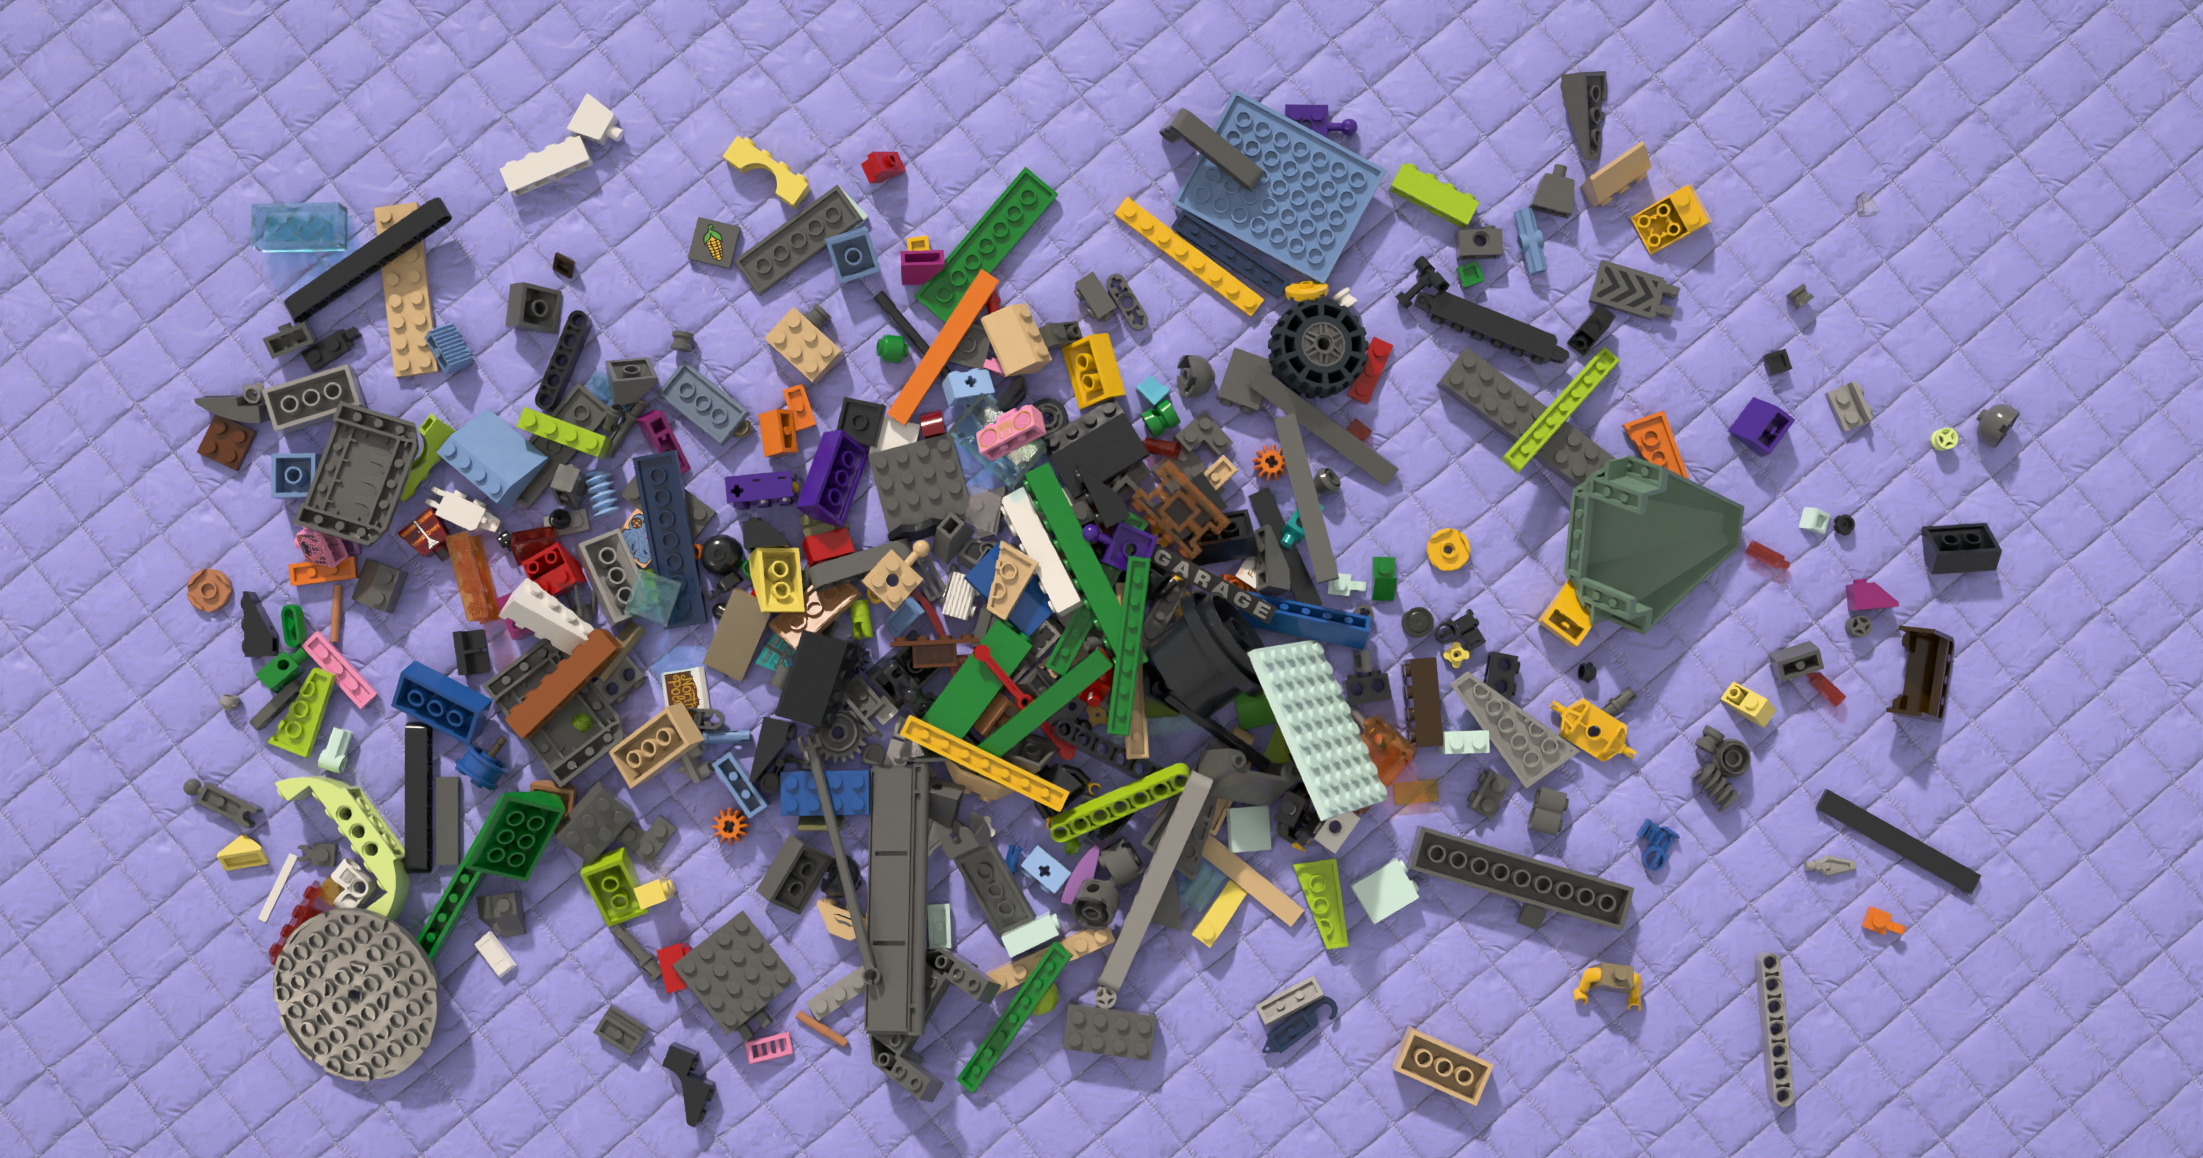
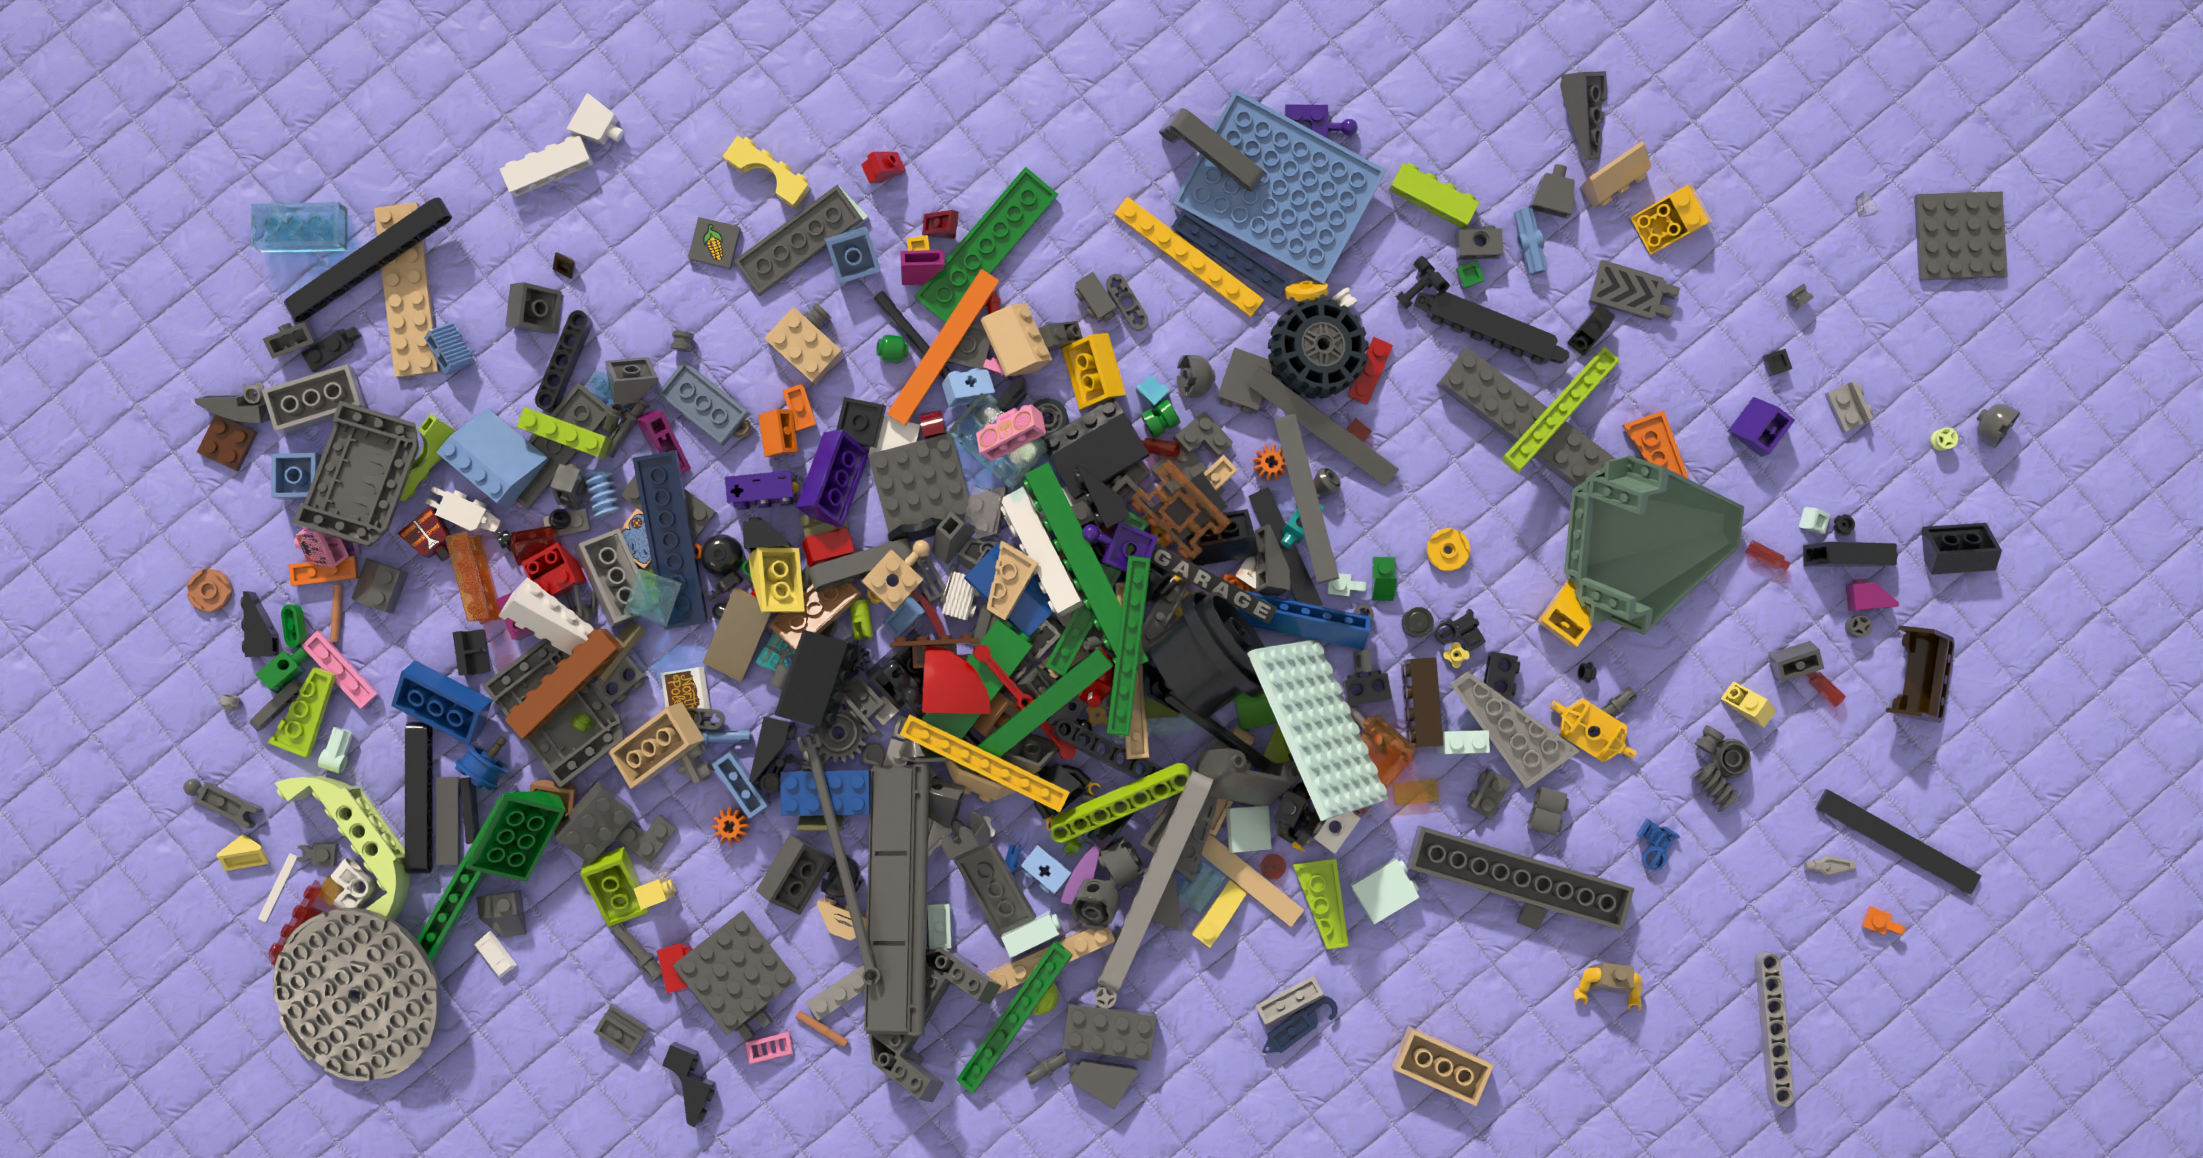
(470, 809): none -> black tile
(941, 224): none -> dark red slope
(952, 685): none -> red brick
(1046, 1067): none -> dark grey pin
(1103, 1079): none -> dark grey slope
(1273, 866): none -> clear red piece
(1849, 554): none -> black slope
(1960, 235): none -> dark grey plate

